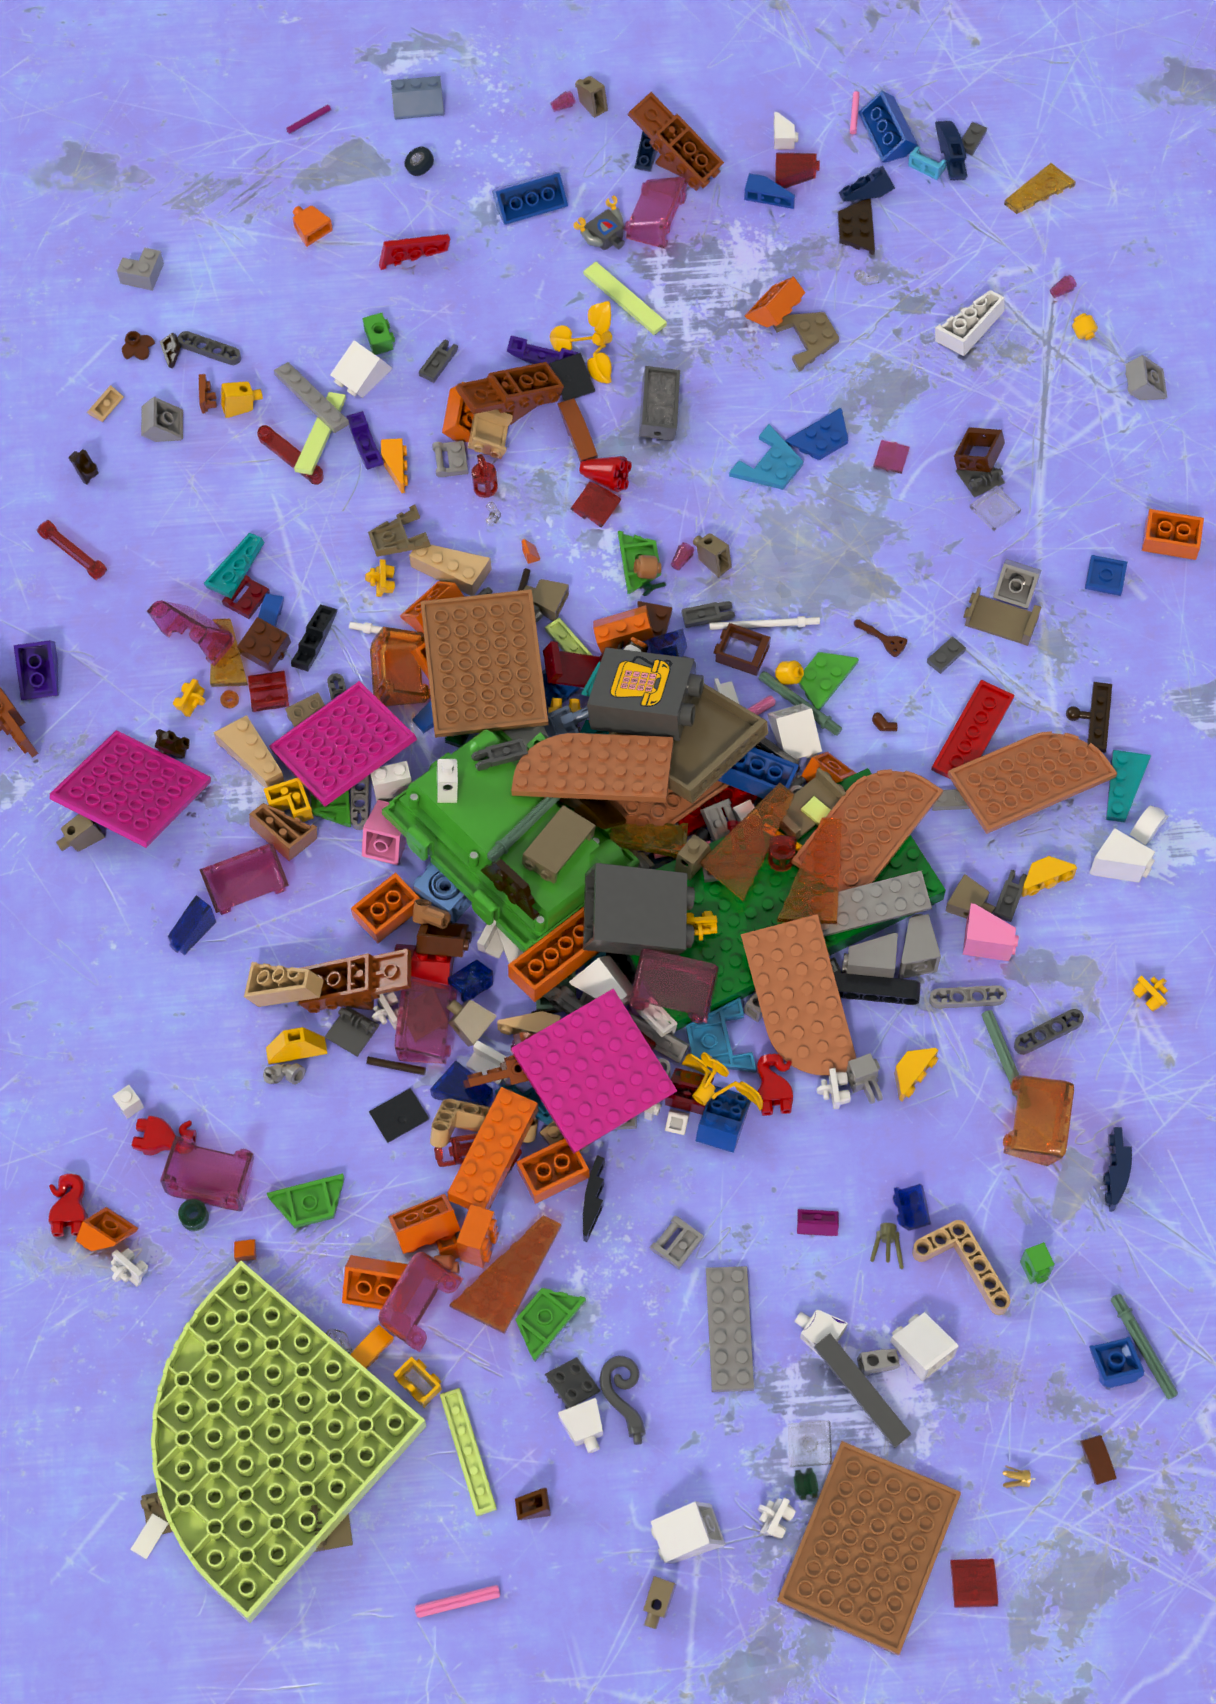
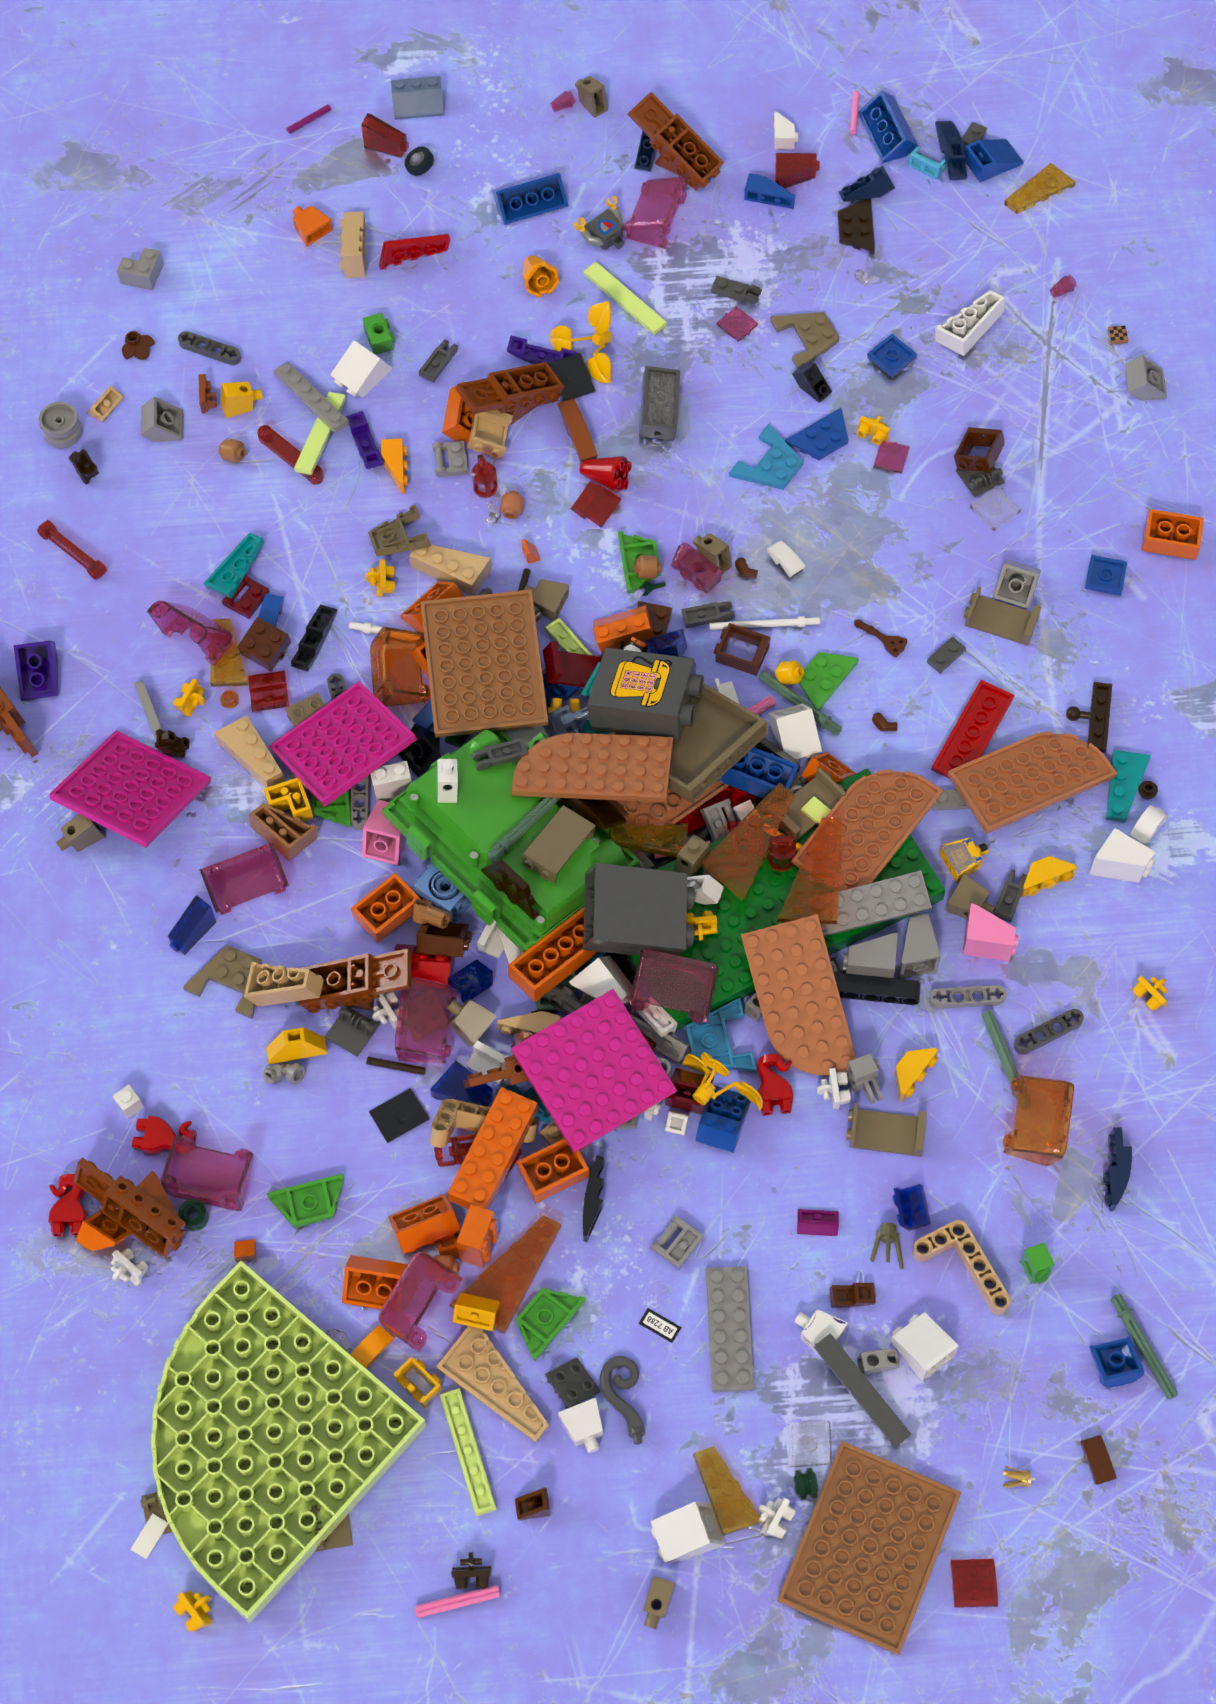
(60, 424): none -> light grey wheel
(140, 1210): none -> dark orange wedge
(148, 707): none -> light grey beam
(171, 349): tile -> none
(197, 1607): none -> yellow hips
(229, 969): none -> dark tan wing
(232, 450): none -> medium nougat head
(353, 244): none -> tan wedge
(383, 137): none -> clear red slope
(422, 751): none -> black slope
(461, 1574): none -> dark brown hips
(475, 1311): none -> yellow panel
(486, 1376): none -> tan wing
(512, 505): none -> nougat head
(539, 276): none -> light orange cone
(660, 1325): none -> sticker
(706, 889): none -> white slope
(709, 576): none -> clear pink brick
(727, 1499): none -> clear yellow wing
(735, 290): none -> dark grey hinge
(737, 324): none -> clear pink piece
(744, 570): none -> reddish brown arm
(776, 303): orange slope -> none
(786, 557): none -> white slope
(812, 381): none -> black slope
(852, 1295): none -> reddish brown slope
(875, 428): none -> yellow hips
(886, 1131): none -> dark tan panel
(892, 355): none -> blue plate
(962, 857): none -> yellow torso
(991, 157): none -> blue slope
(1084, 326): yellow head -> none
(1117, 334): none -> medium nougat tile
(1145, 793): none -> dark brown plate

